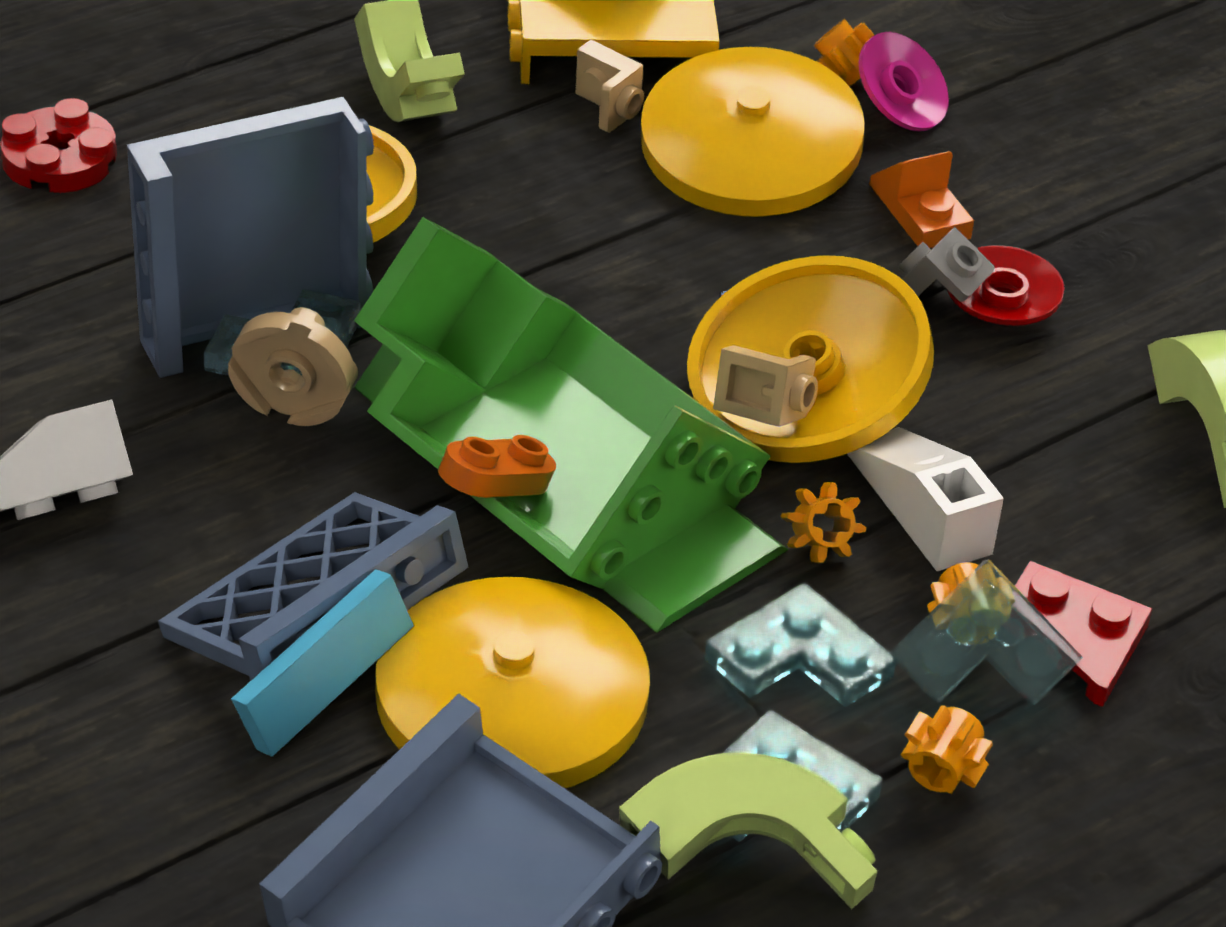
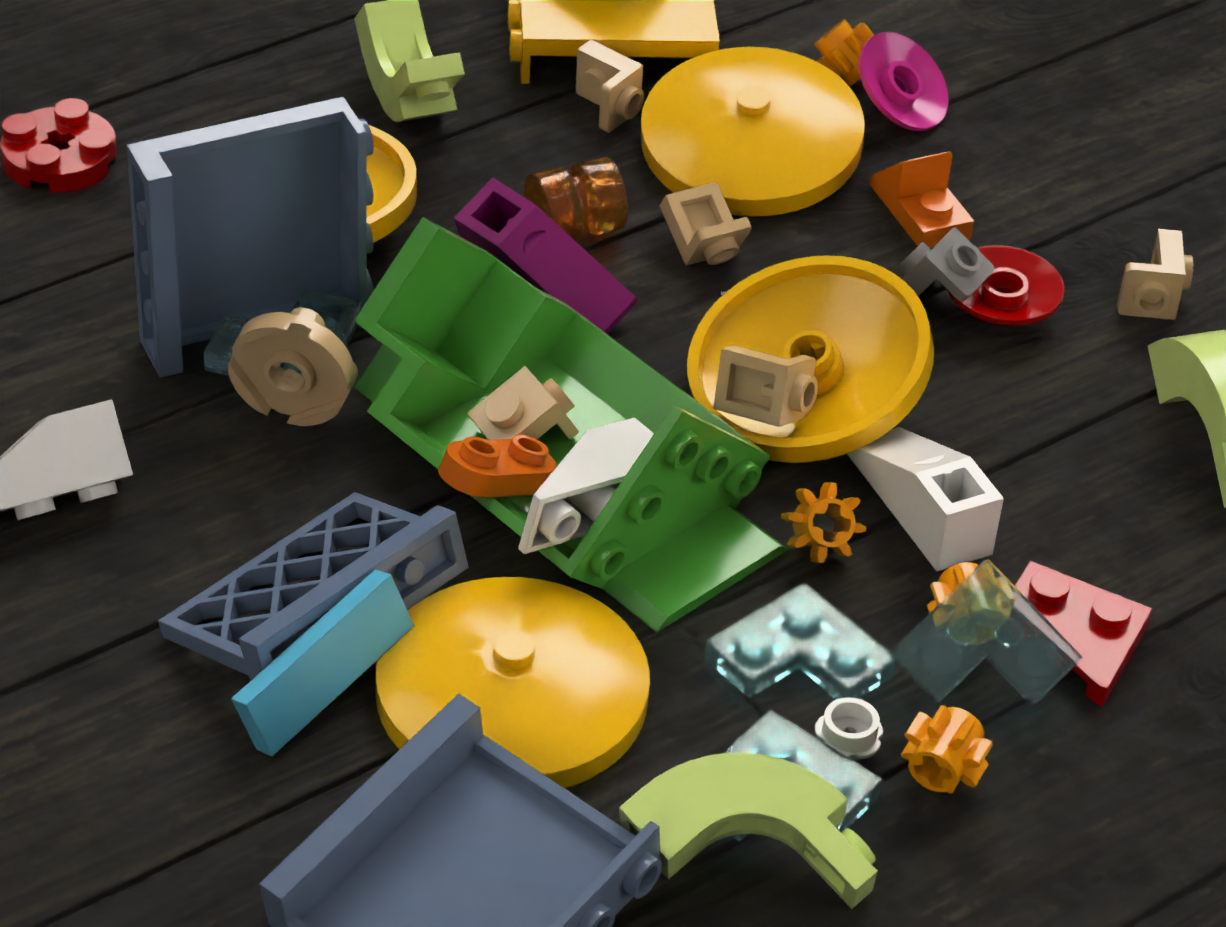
(524, 408): none -> tan bracket
(543, 254): none -> magenta slope
(582, 484): none -> white slope
(584, 199): none -> clear orange wheel
(704, 225): none -> tan bracket
(850, 728): none -> white plate
(1157, 287): none -> tan bracket

